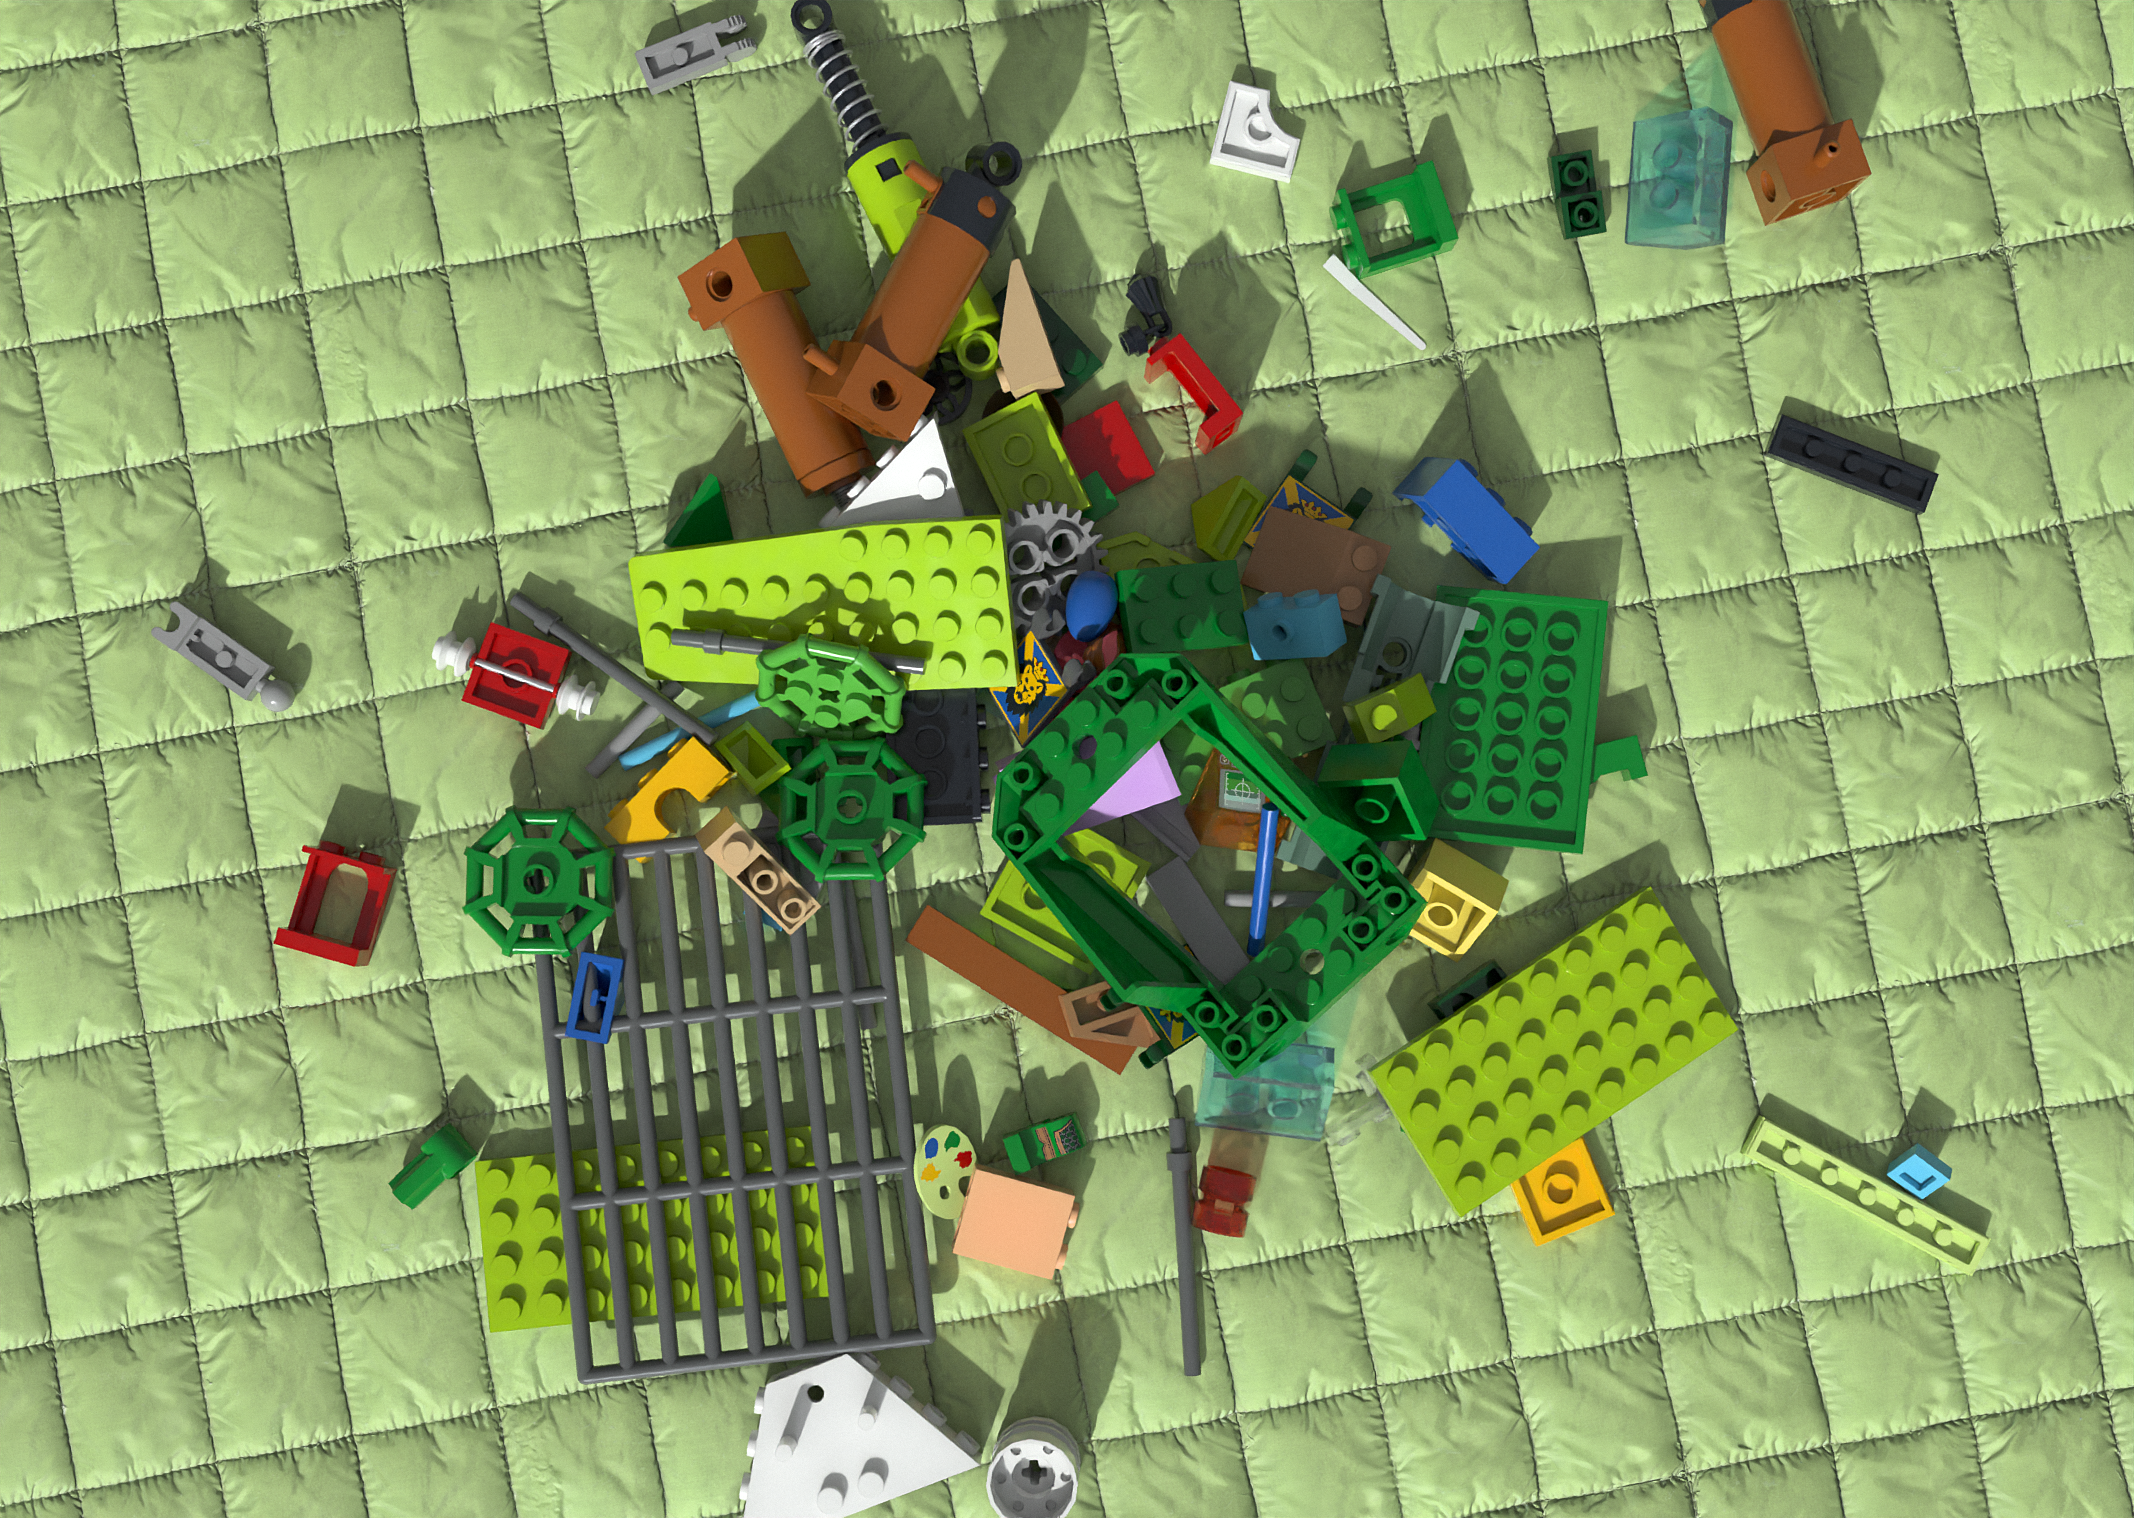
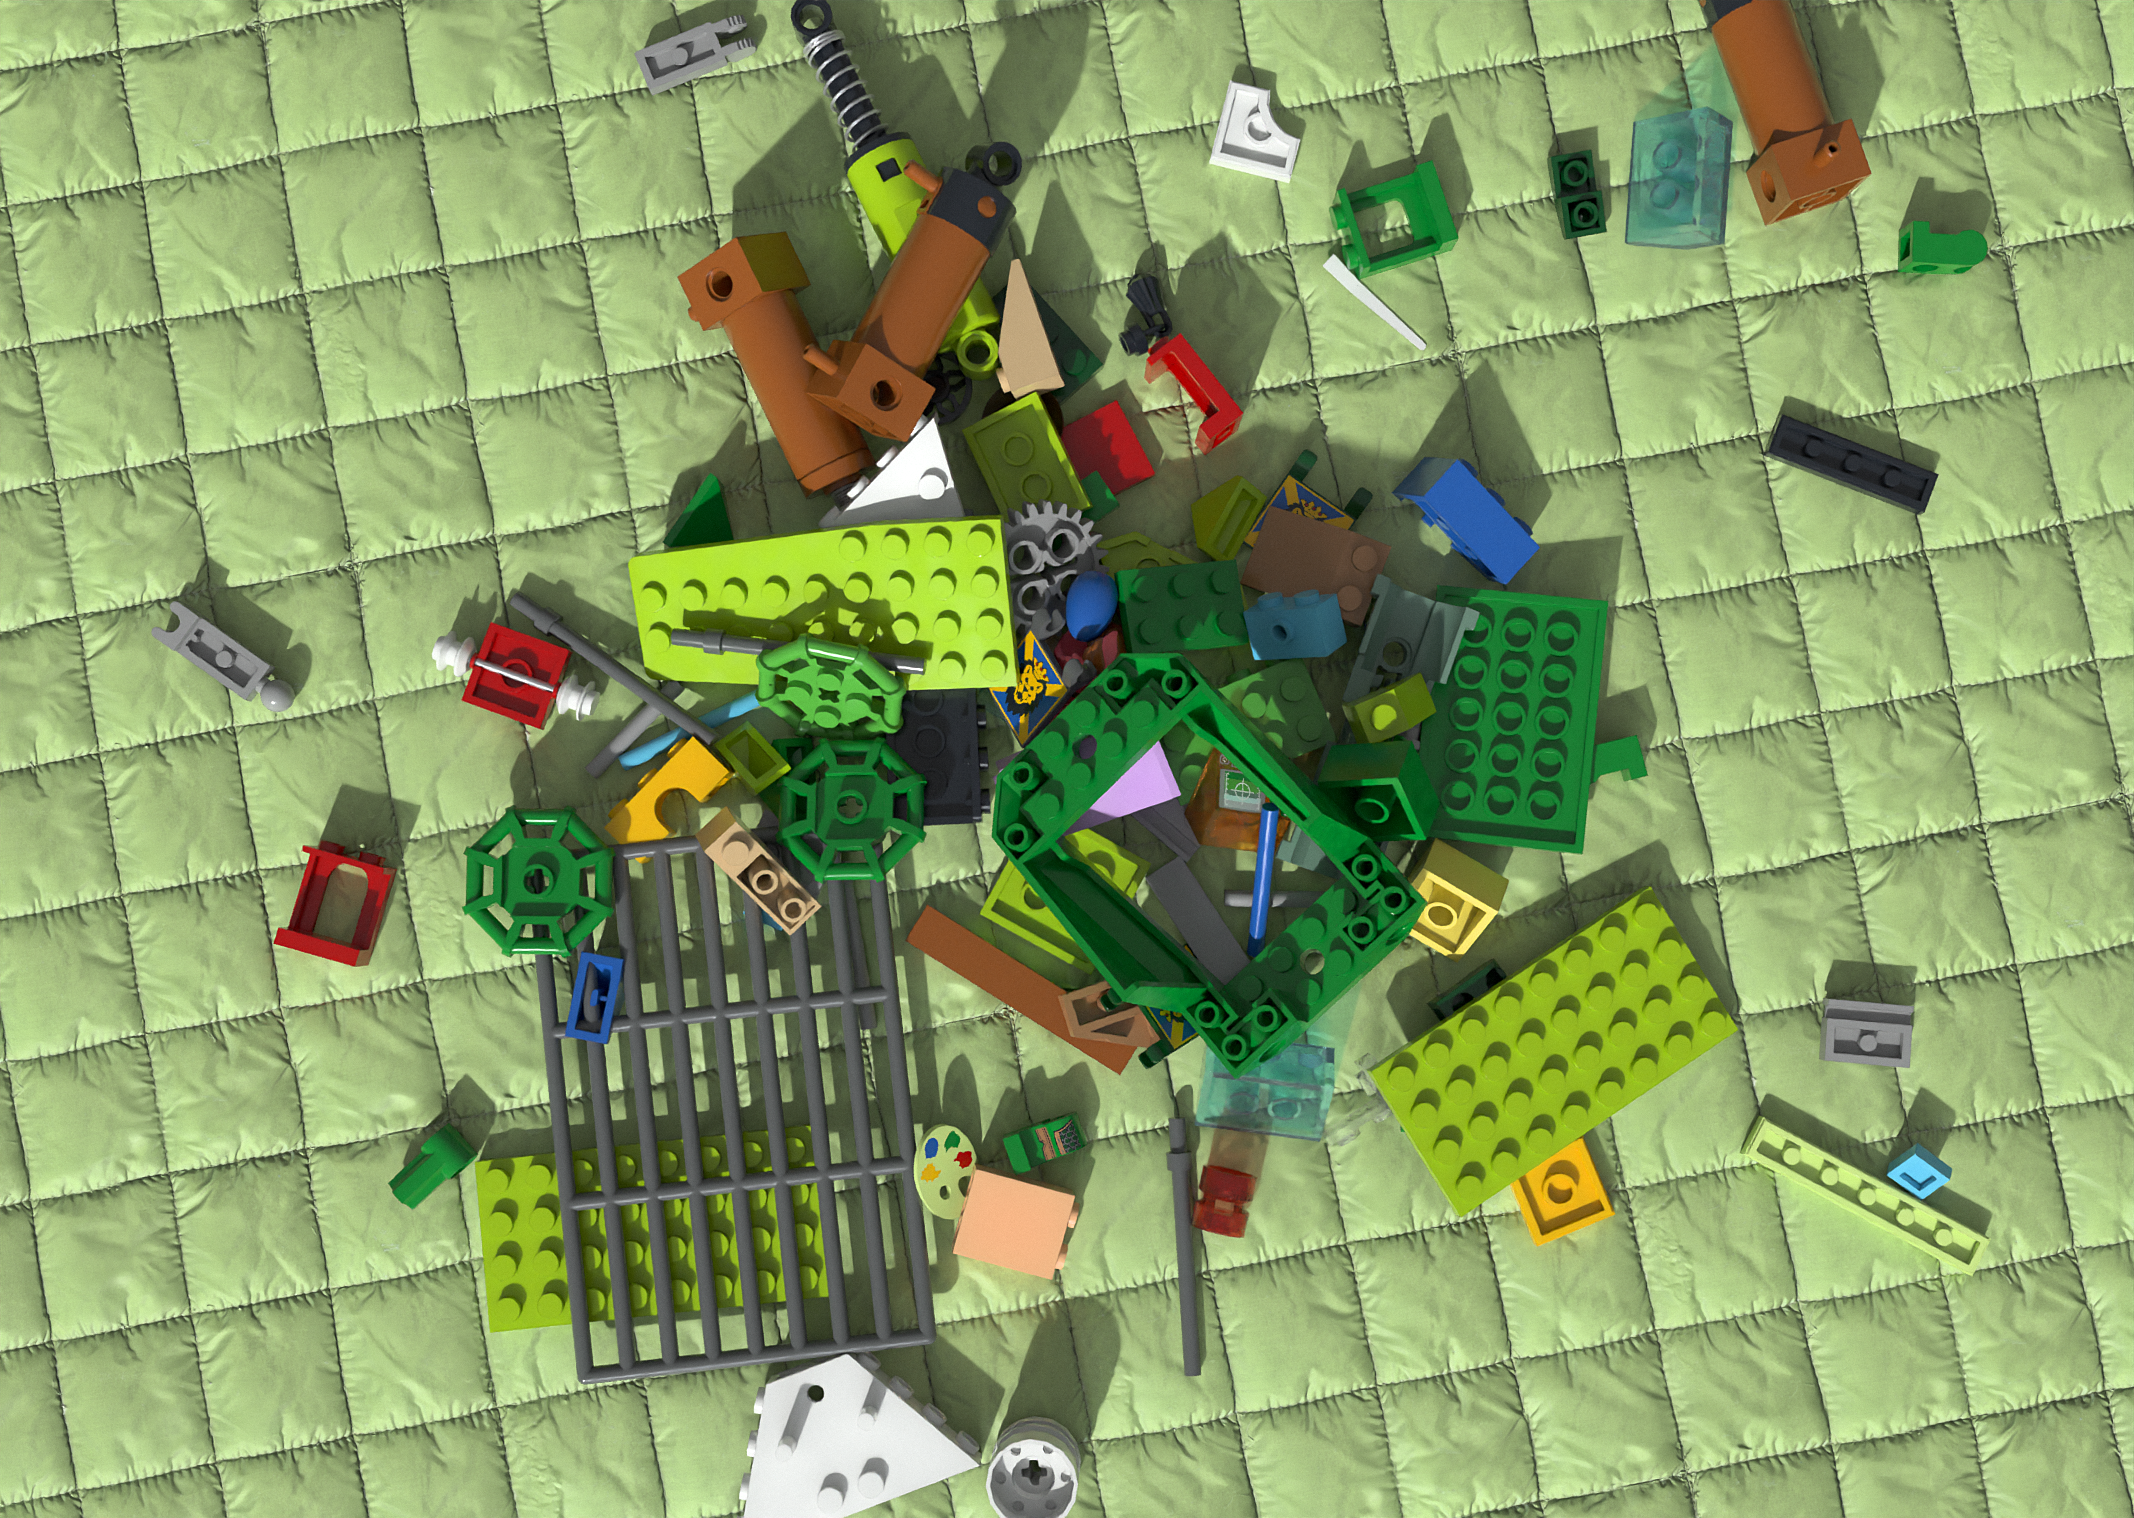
(1866, 1033): none -> light grey plate
(1938, 252): none -> green leg

